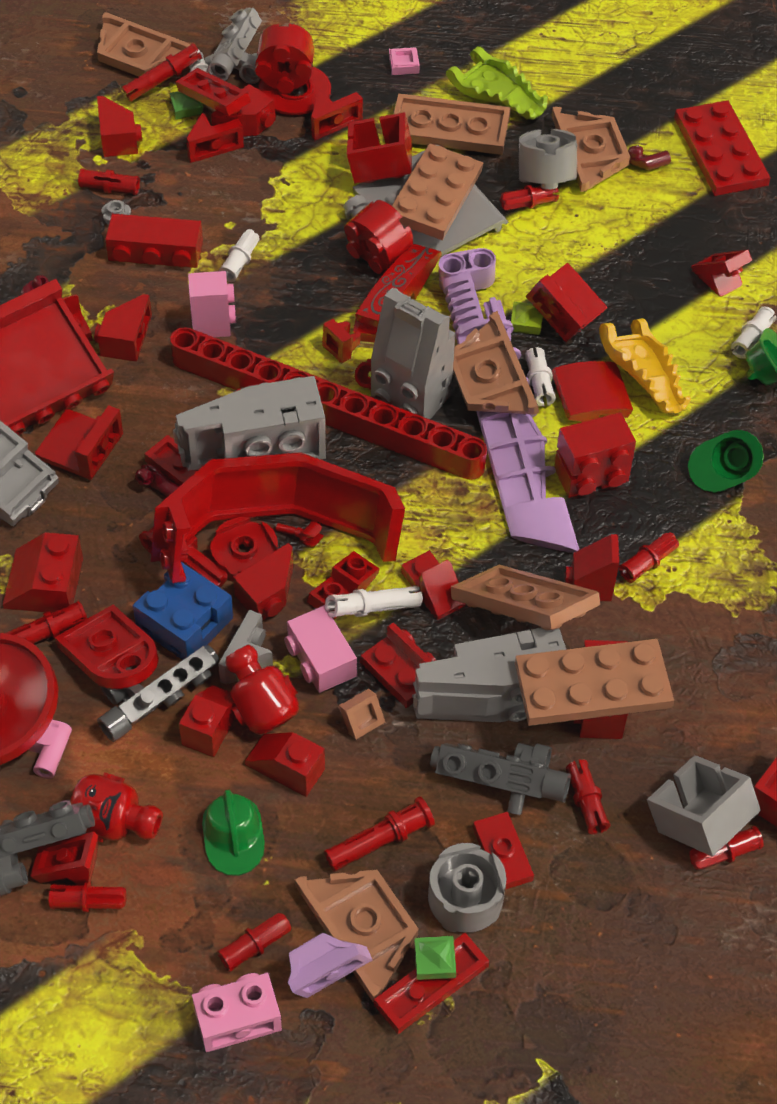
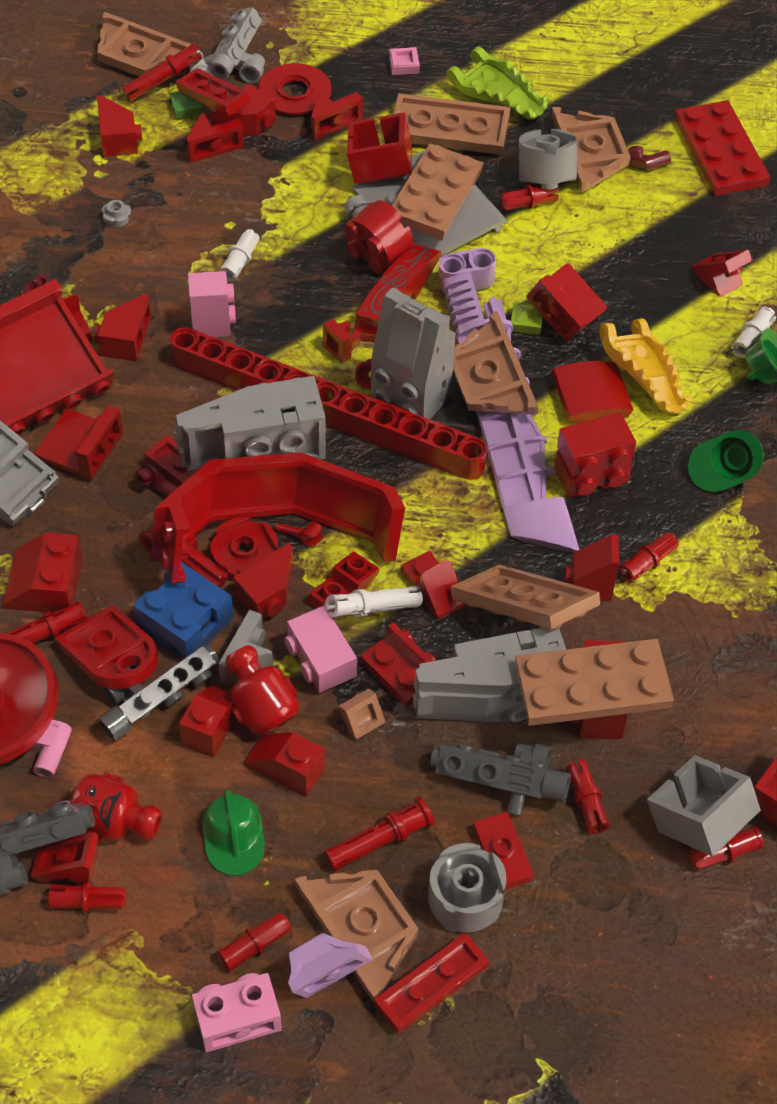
(108, 181): red pin -> none
(154, 240): red brick -> none
(285, 57): red brick -> none
(435, 957): bright green tile -> none
(540, 376): white pin -> none

